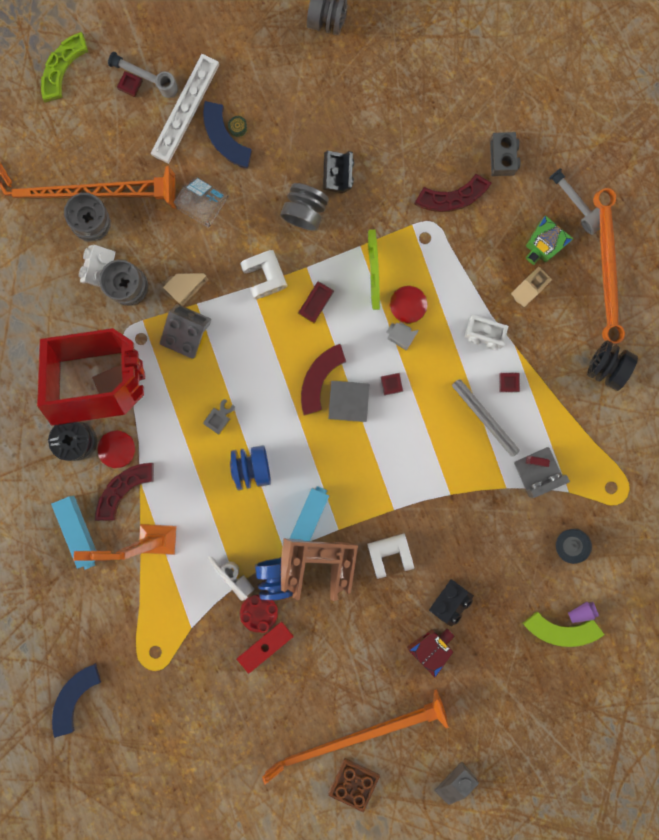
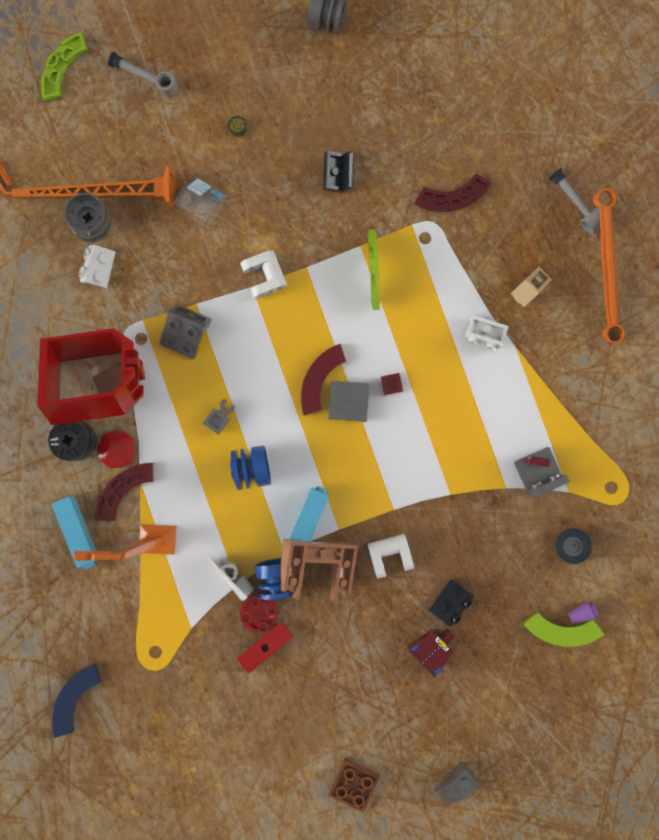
(114, 279): flat silver wheel -> none
(129, 83): dark red tile -> none
(184, 286): tan slope -> none
(185, 108): white plate -> none
(220, 137): dark blue tile -> none
(304, 206): flat silver wheel -> none
(316, 302): dark red tile -> none
(401, 335): light grey window -> none
(408, 304): red dish -> none
(430, 712): orange piece -> none
(485, 417): light grey axle -> none
(500, 154): dark grey brick -> none
(509, 382): dark red tile -> none
(546, 241): torso -> none
(612, 366): black wheel -> none

